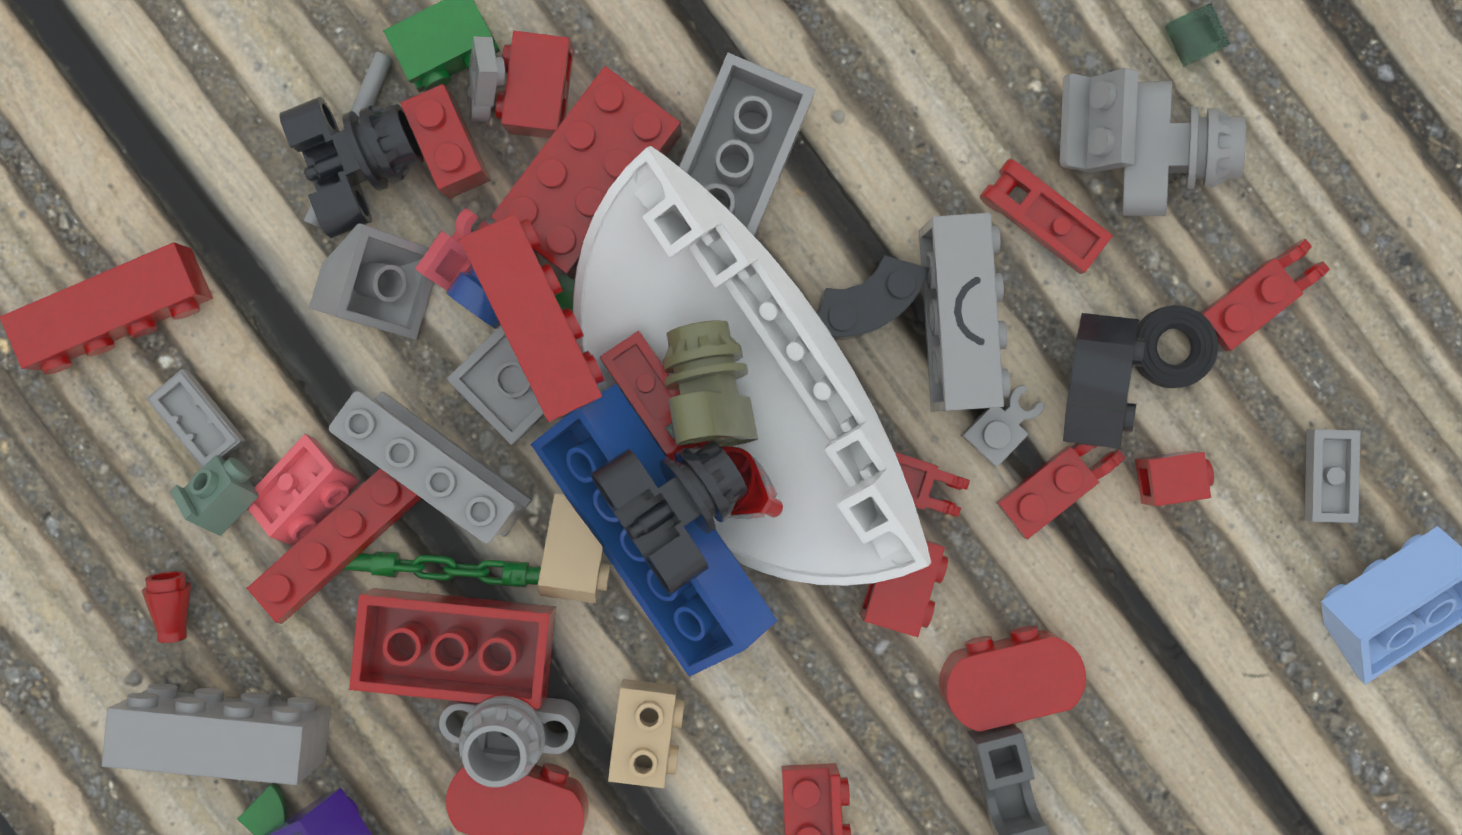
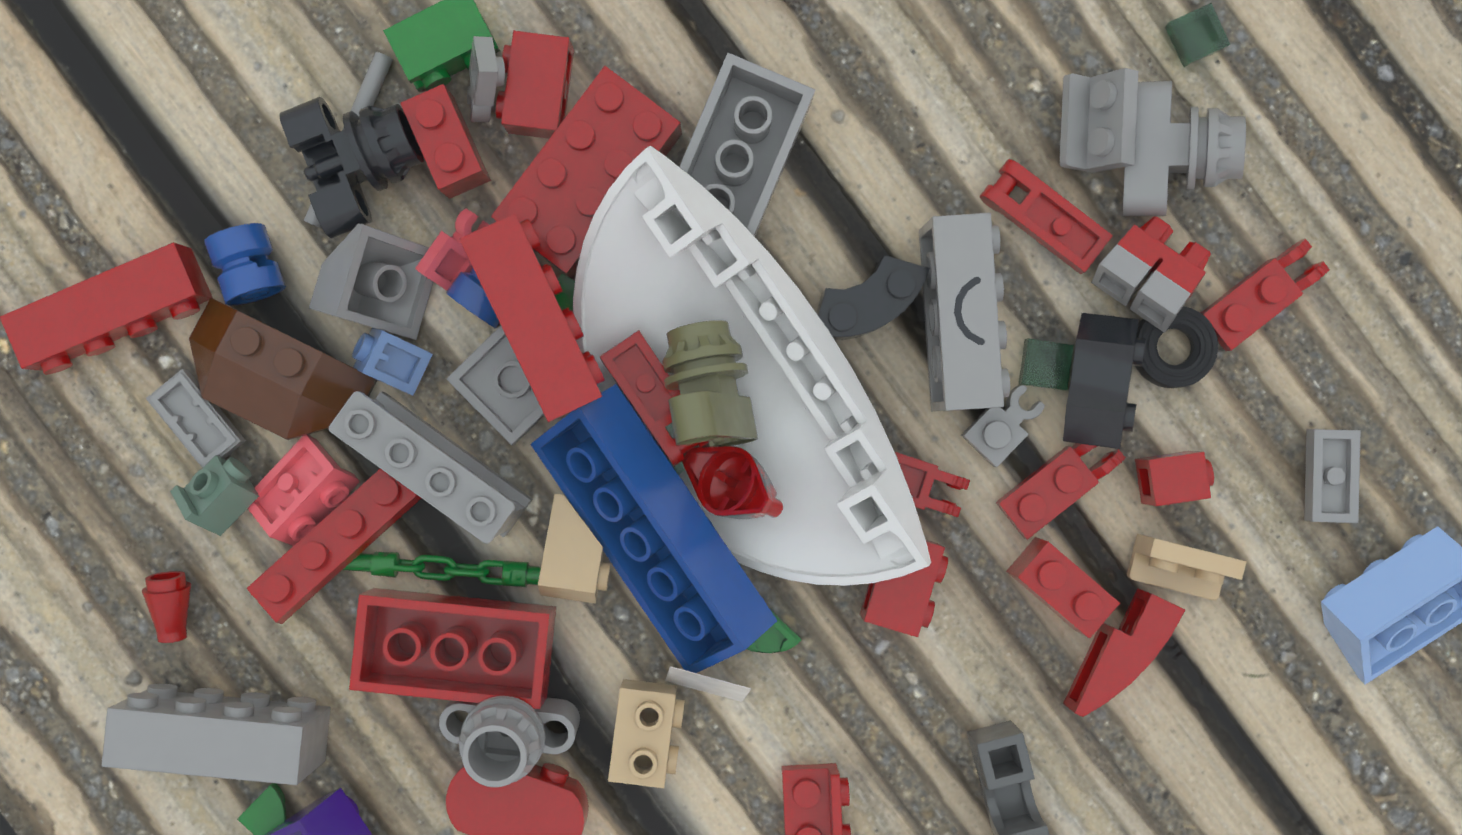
(244, 264): none -> blue wheel
(269, 374): none -> reddish brown wedge
(390, 360): none -> medium blue bracket
(696, 489): black beam -> none
(707, 684): none -> white sticker
(776, 638): none -> green tile
(1012, 678): red brick -> none
(1046, 364): none -> clear green tile
(1063, 587): none -> red brick
(1122, 653): none -> red slope
(1173, 275): none -> hips
(1181, 567): none -> tan bracket

